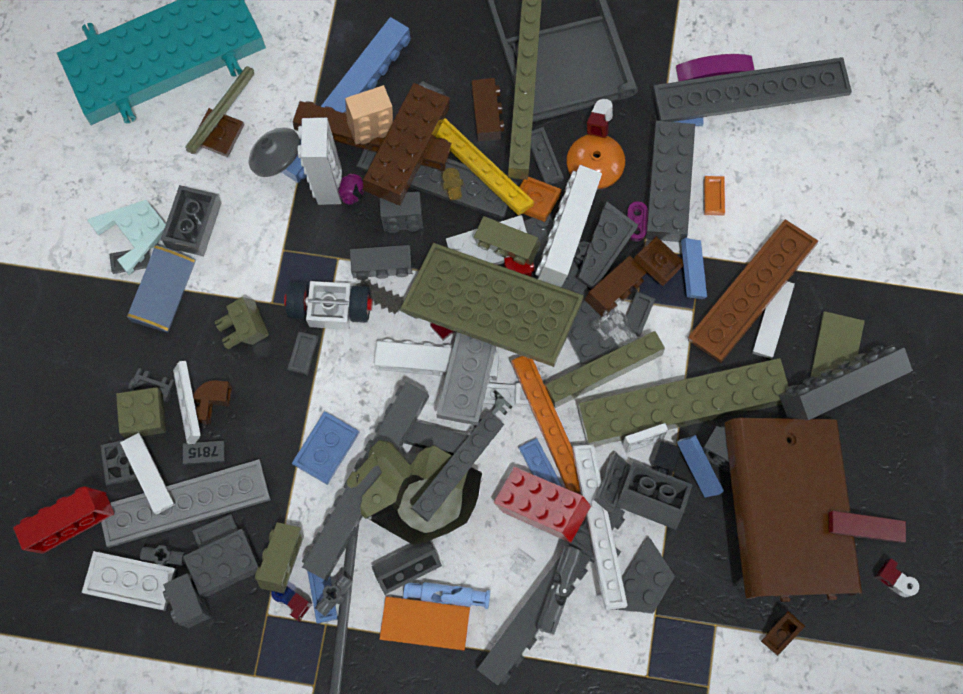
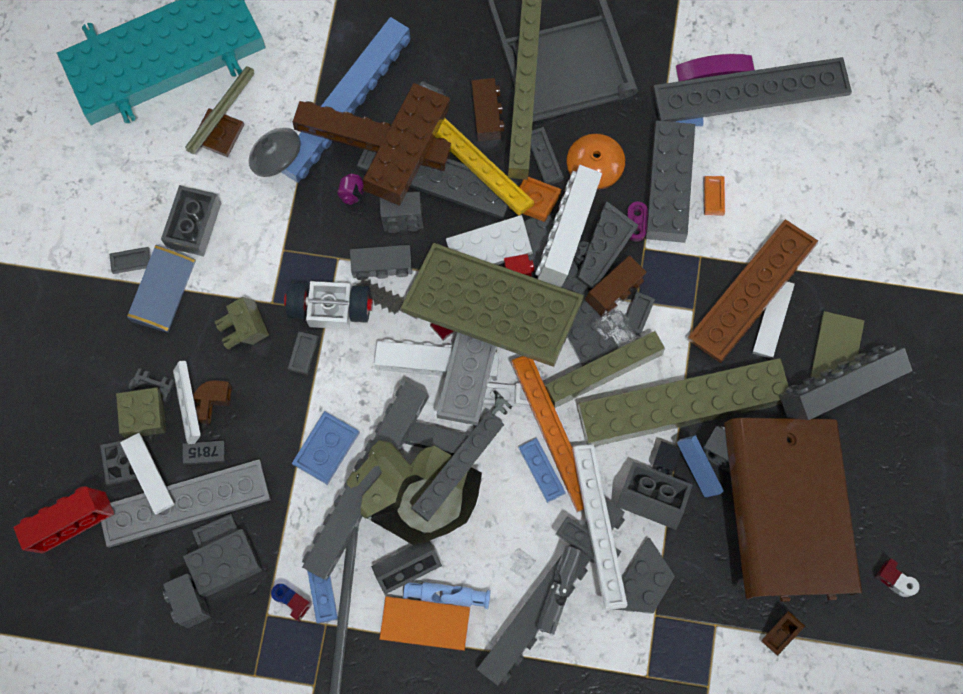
(127, 580): white plate -> none
(138, 224): light aqua wing -> none
(153, 555): dark grey axle -> none
(279, 557): olive brick -> none
(320, 160): white brick -> none
(339, 588): dark grey axle -> none
(369, 115): light nougat brick -> none
(452, 183): clear yellow hips -> none
(507, 241): olive brick -> none
(542, 504): brick -> none
(598, 121): dark red leg -> none
(612, 483): dark grey tile -> none
(645, 438): white tile -> none
(659, 261): reddish brown plate -> none
(693, 268): medium blue tile -> none
(867, 527): dark red tile -> none

